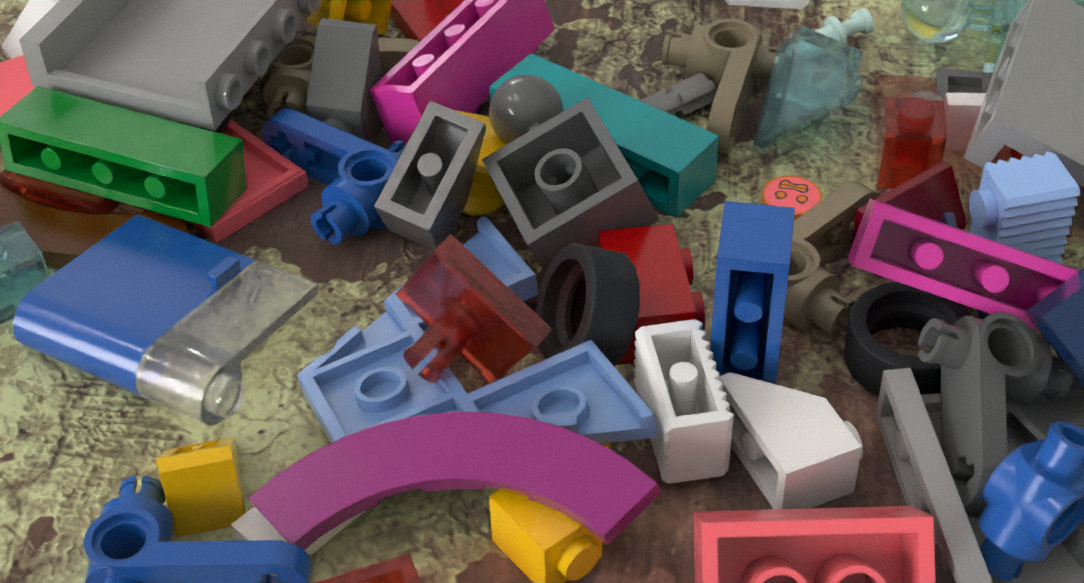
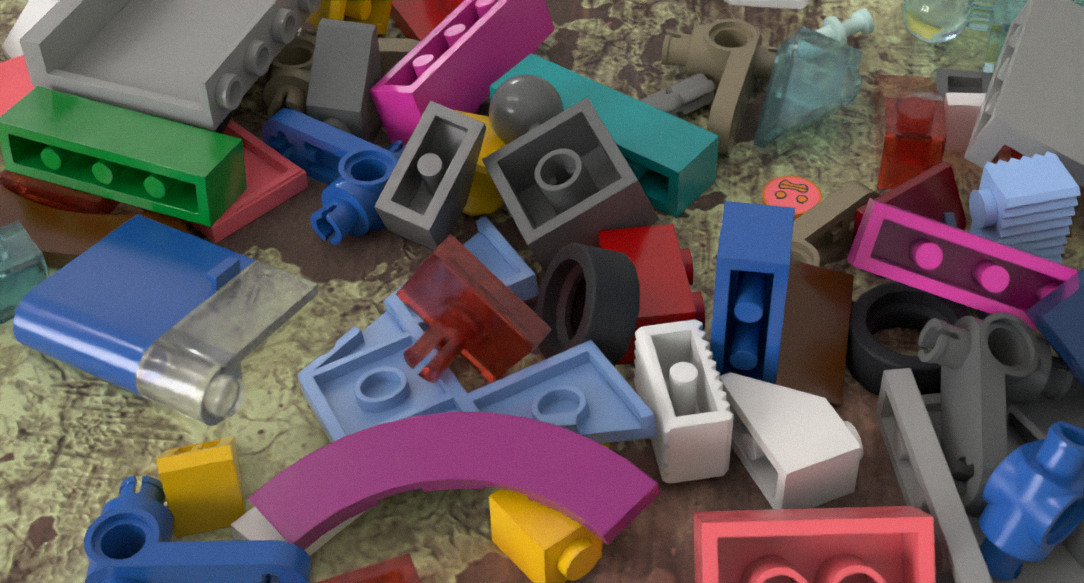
(815, 331): none -> reddish brown slope

